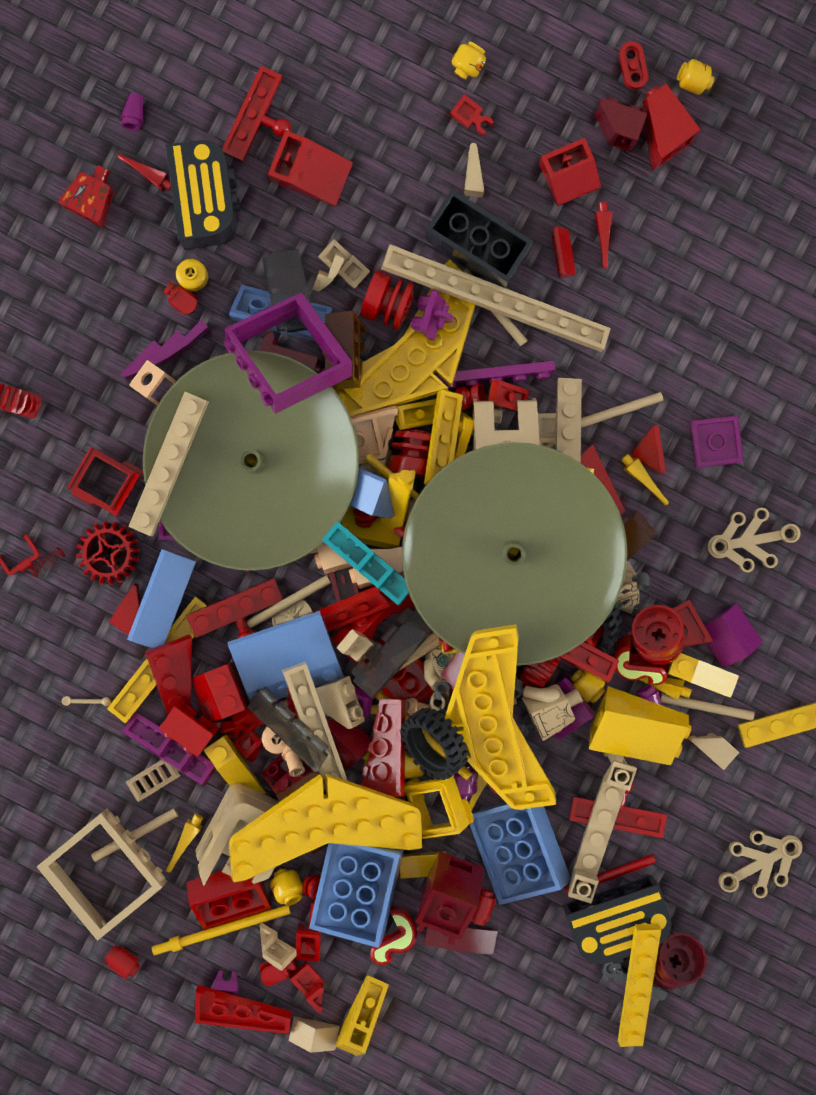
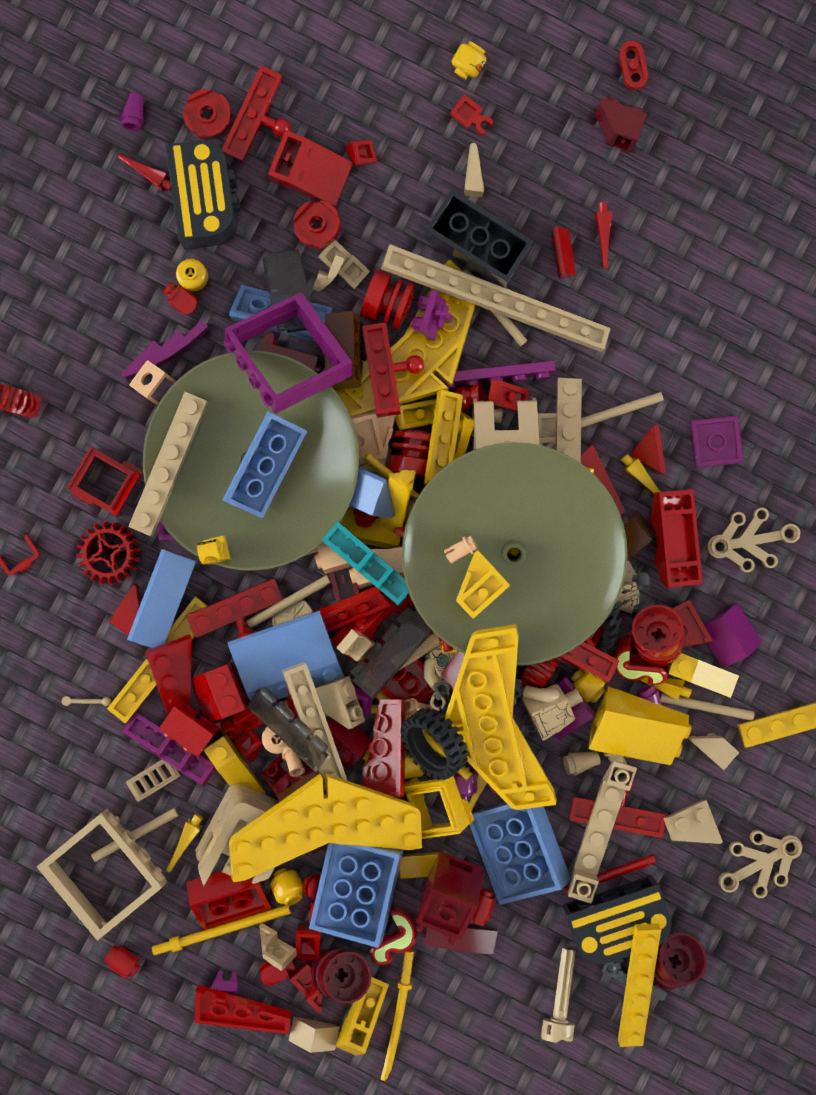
(59, 550): red piece -> none
(89, 196): red torso -> none
(213, 102): none -> red plate
(213, 550): none -> yellow leg
(264, 465): none -> medium blue slope
(317, 211): none -> red plate
(350, 984): none -> dark red wheel
(361, 152): none -> red slope
(383, 369): none -> red plate
(403, 985): none -> yellow sword
(460, 549): none -> light nougat pin
(480, 585): none -> yellow wing
(558, 1025): none -> tan piece
(570, 171): red slope -> none
(580, 761): none -> tan cone
(666, 126): red slope -> none
(677, 538): none -> red slope
(693, 824): none -> tan wing
(695, 76): yellow head -> none

